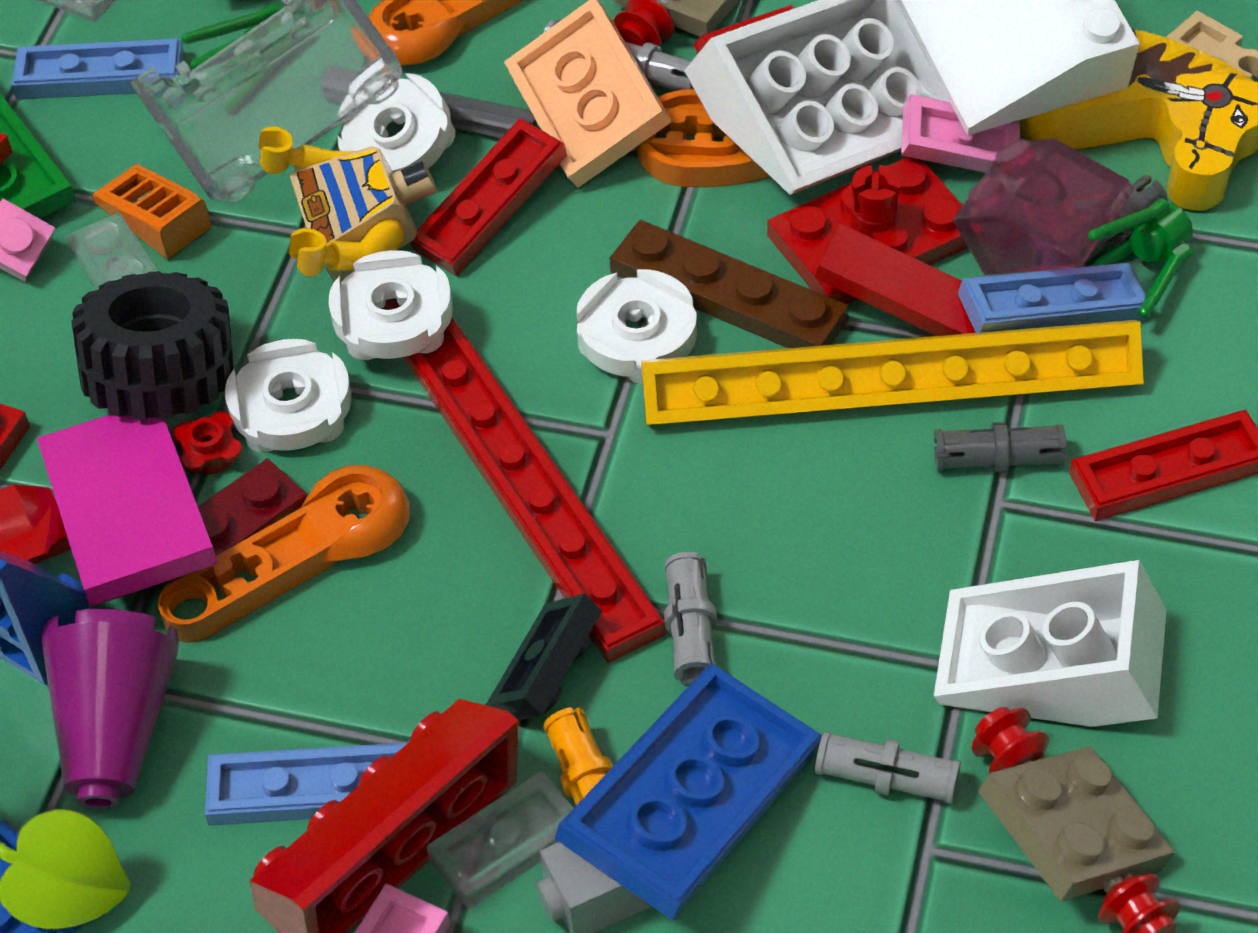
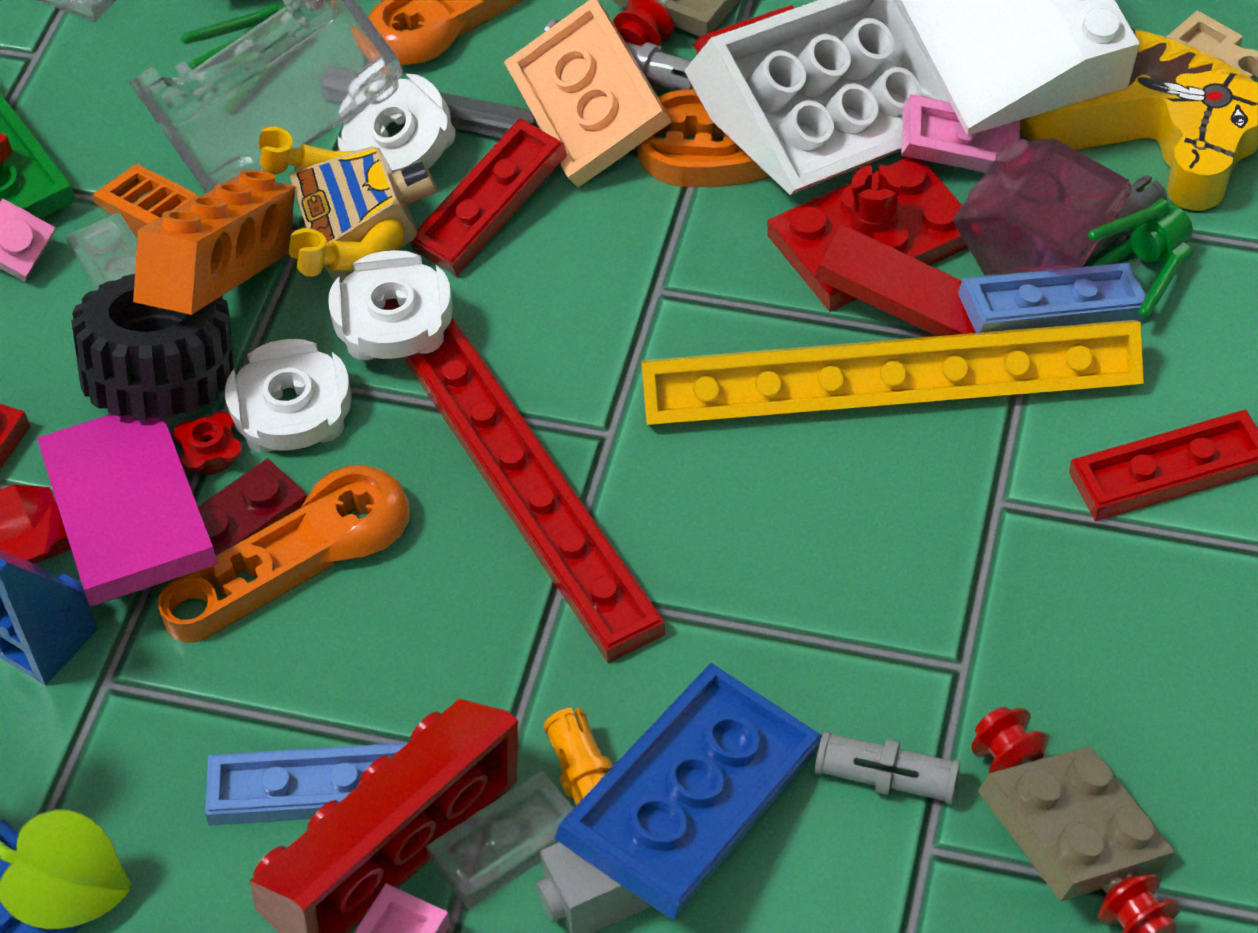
(91, 67): medium blue tile -> none
(106, 697): magenta cone -> none
(213, 242): none -> orange brick
(544, 657): black plate -> none
(651, 295): white plate -> none
(689, 615): light grey pin -> none
(733, 288): reddish brown plate -> none
(999, 447): dark grey pin -> none
(1057, 644): white slope -> none

